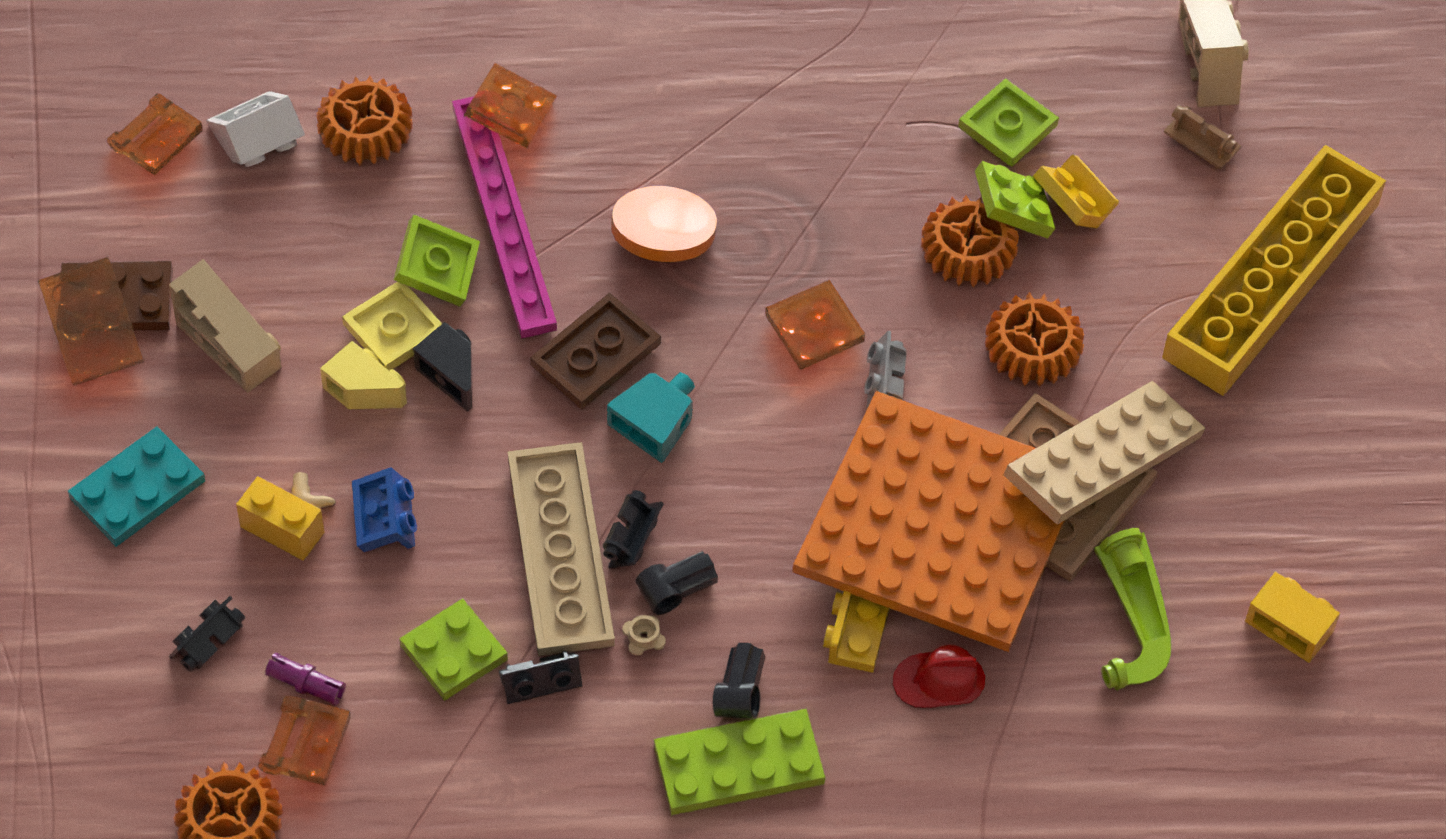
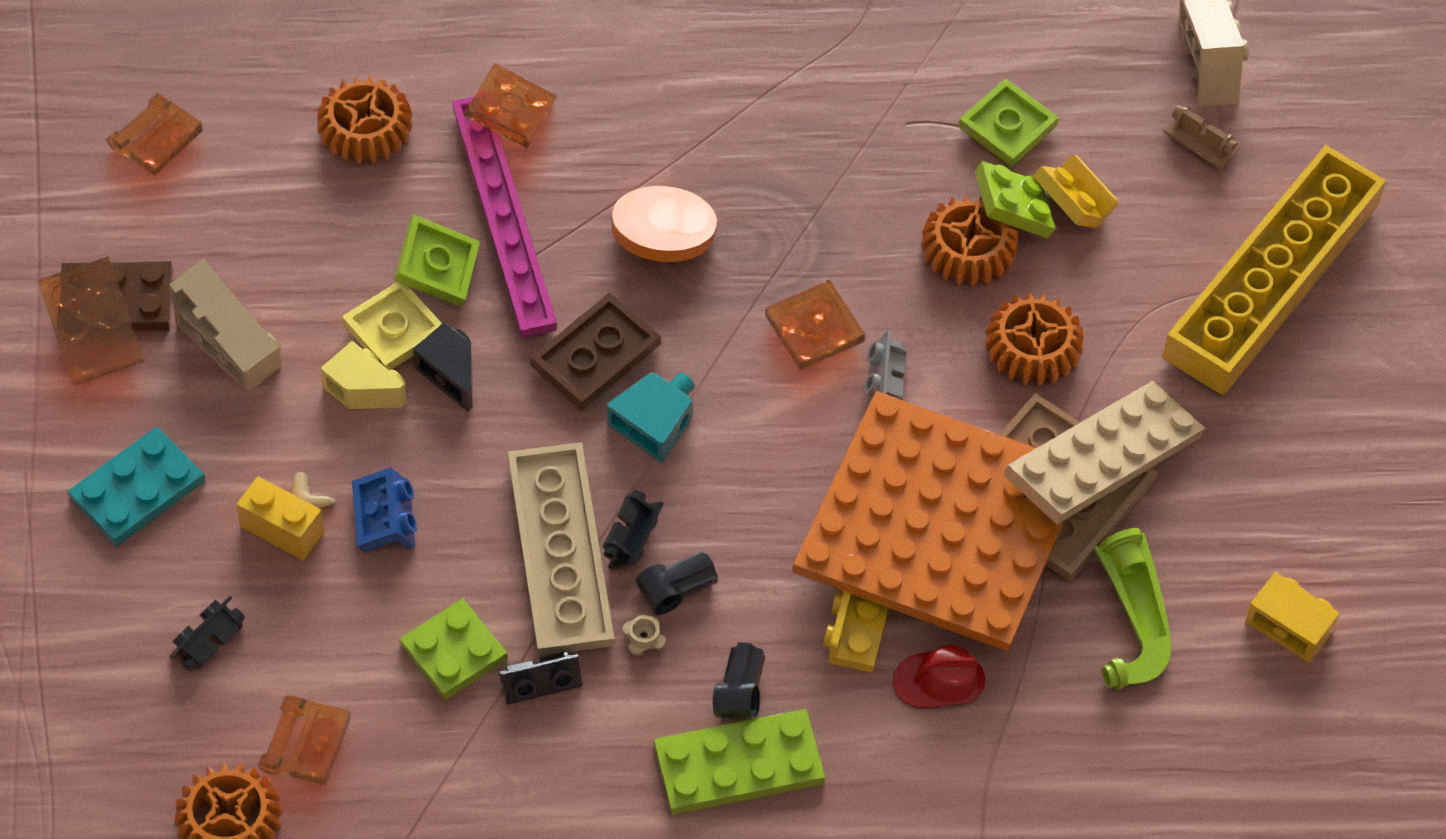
(257, 128): white slope -> none
(305, 679): magenta pin -> none

